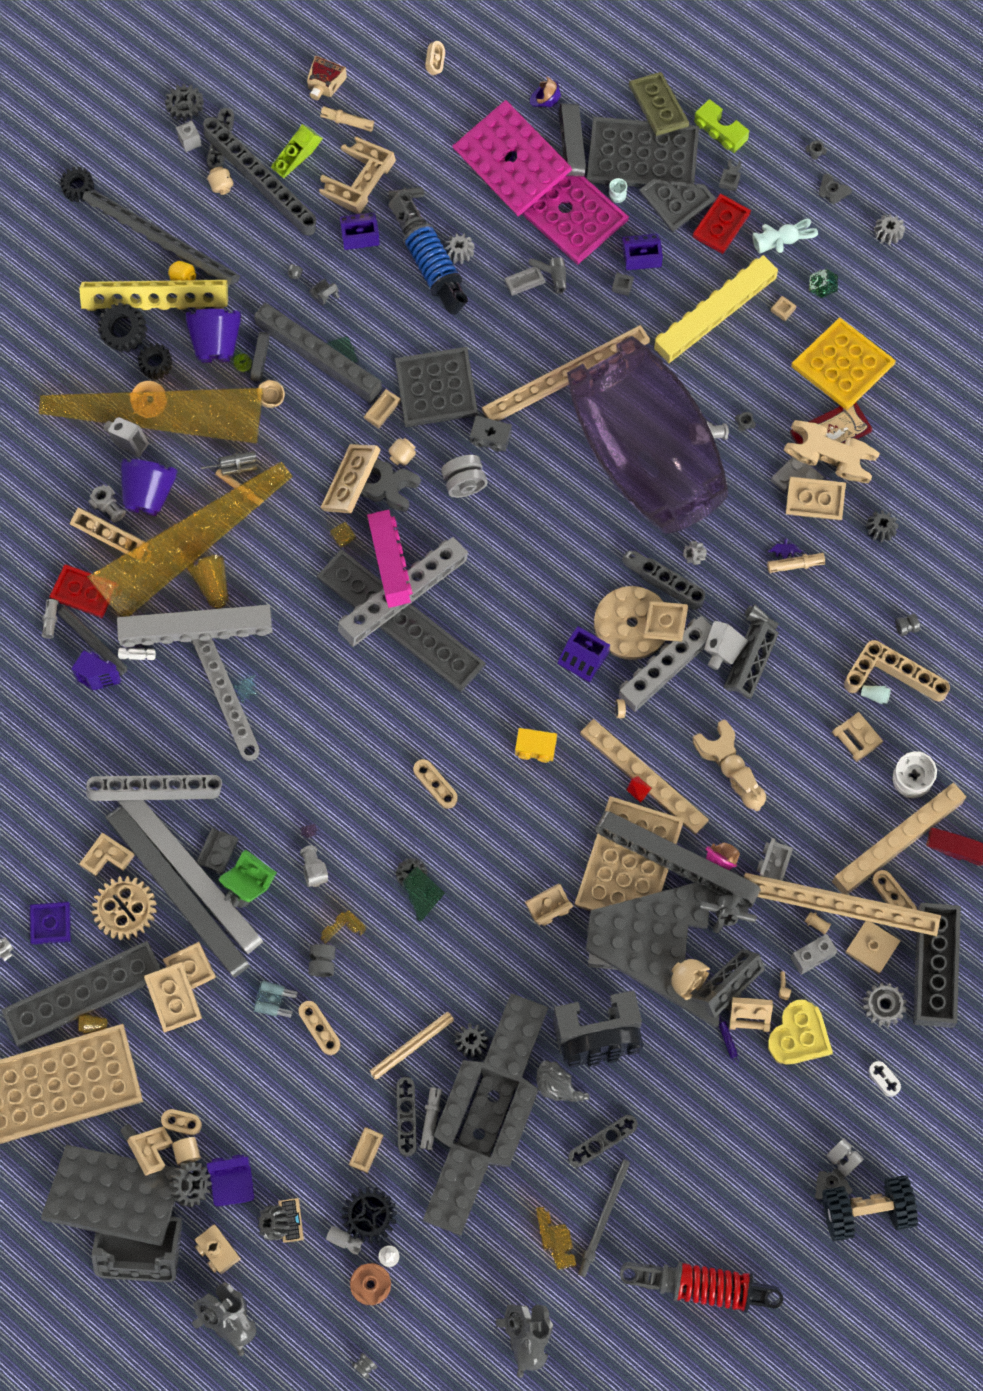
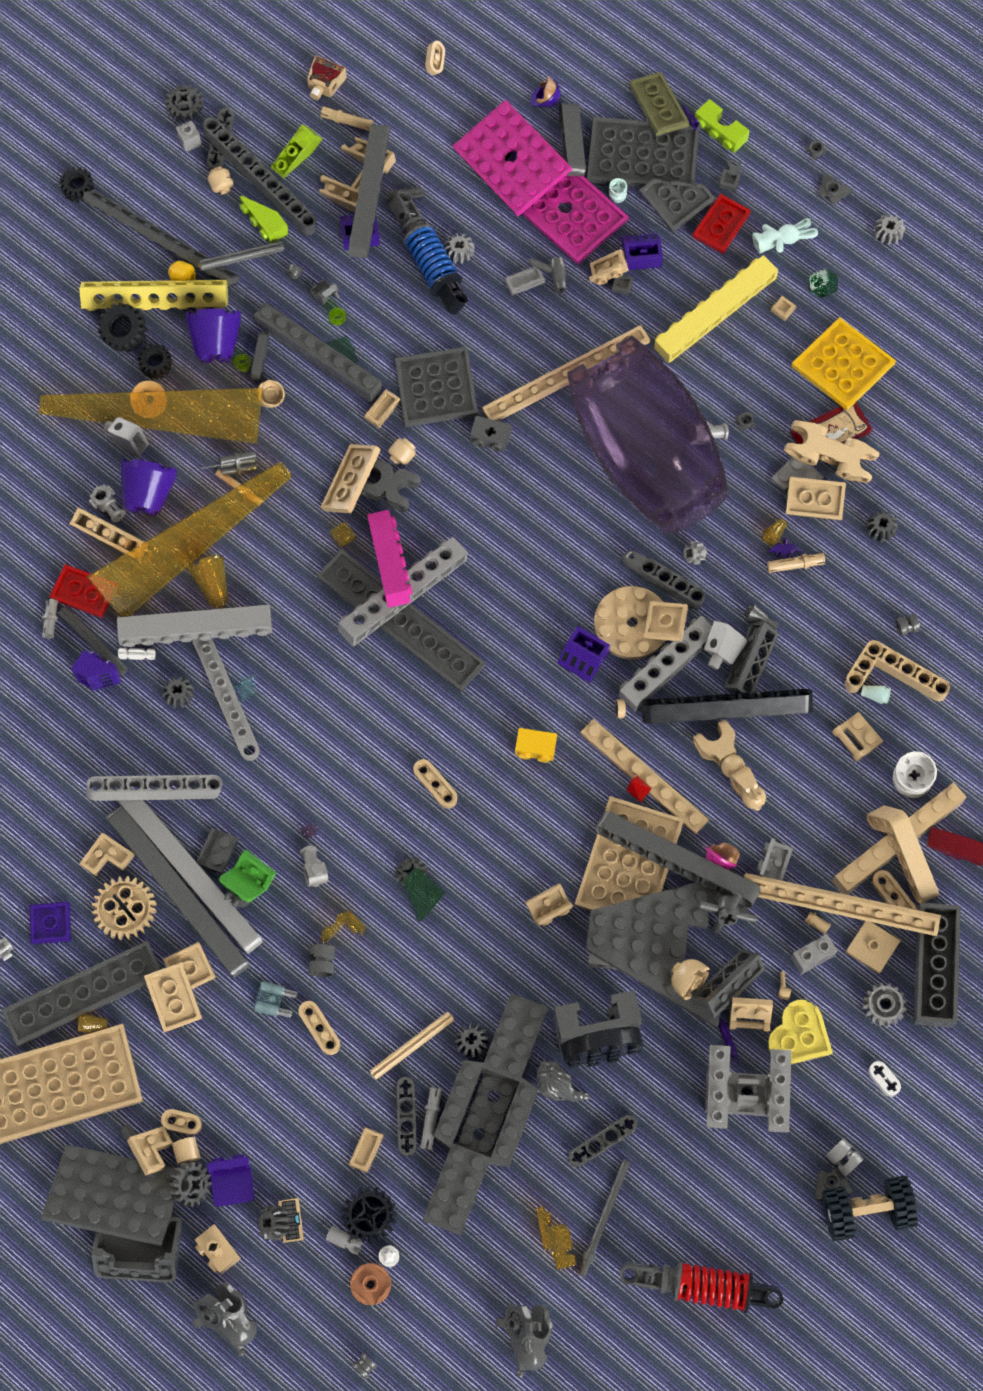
(176, 698): none -> dark grey gear
(240, 256): none -> dark grey axle
(267, 220): none -> lime slope
(337, 312): none -> clear neon green plate
(369, 191): none -> dark grey beam
(464, 476): light grey wheel -> none
(608, 267): none -> tan bracket
(692, 120): none -> dark purple piece
(727, 706): none -> black beam
(769, 1091): none -> light grey piece
(774, 532): none -> clear yellow cone
(908, 850): none -> tan beam

